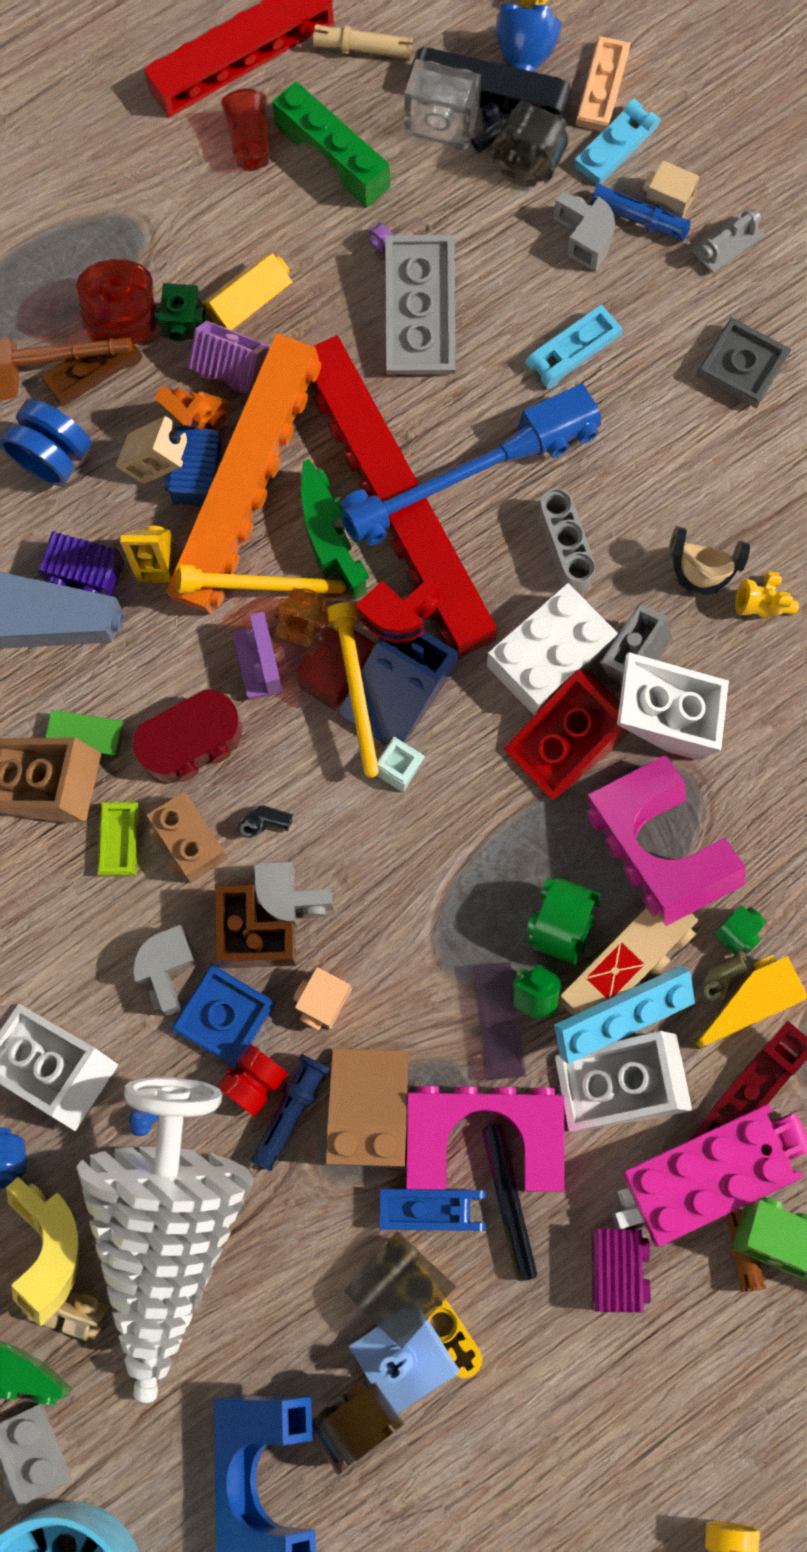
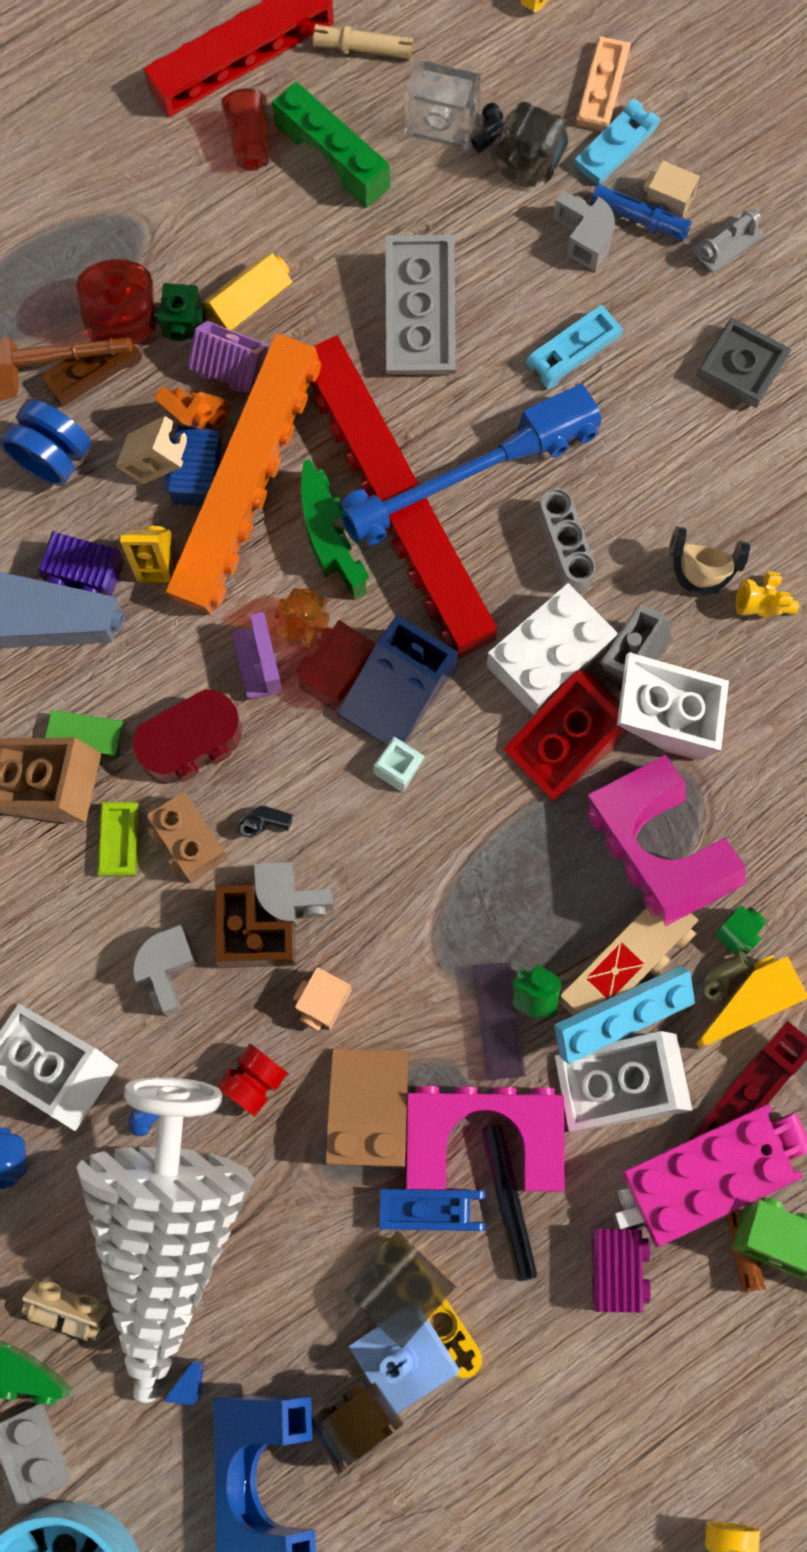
(52, 1276): light yellow arch -> none
(189, 1385): none -> blue slope
(191, 579): yellow piece -> none
(223, 1015): blue tile -> none
(297, 1095): dark blue pin -> none
(343, 618): yellow piece -> none
(377, 236): medium lavender plate -> none
(396, 618): red brick -> none
(505, 83): black beam -> none
(526, 35): blue piece -> none
(564, 919): green brick -> none

